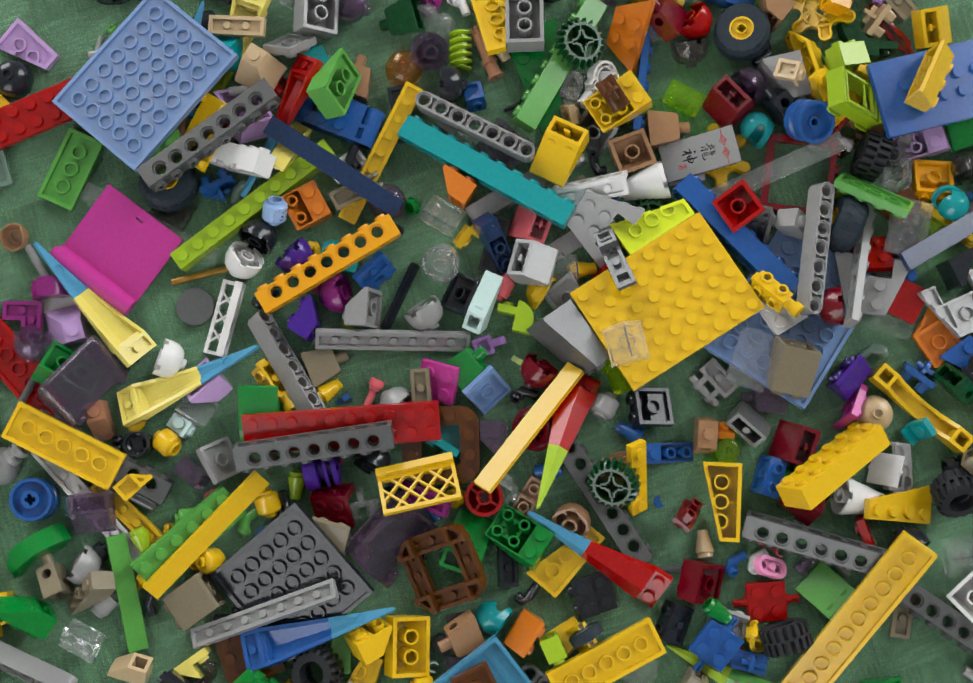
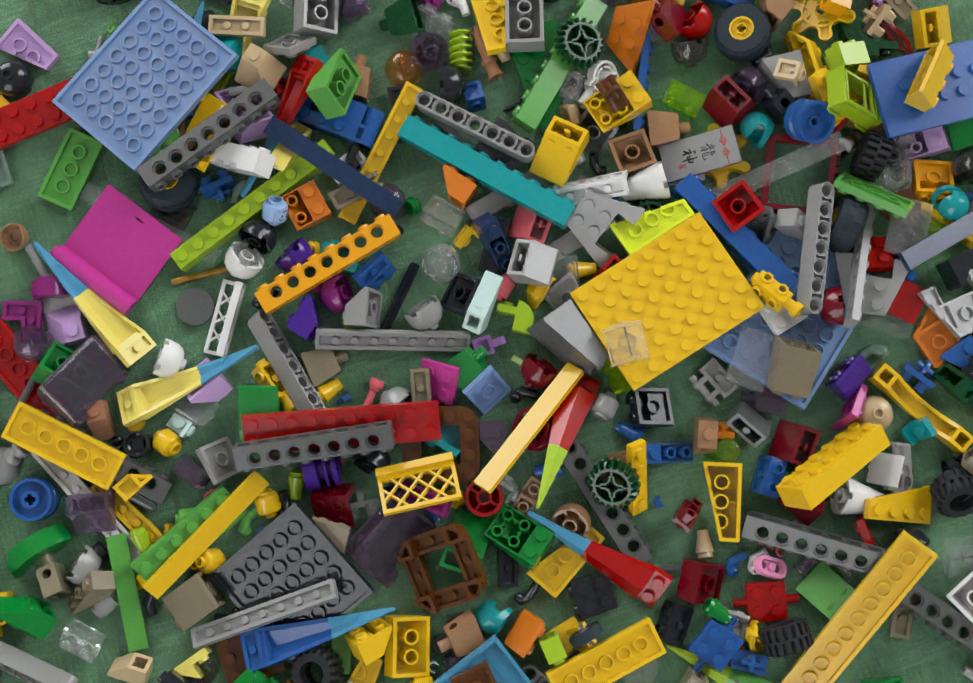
(614, 259): slope -> none

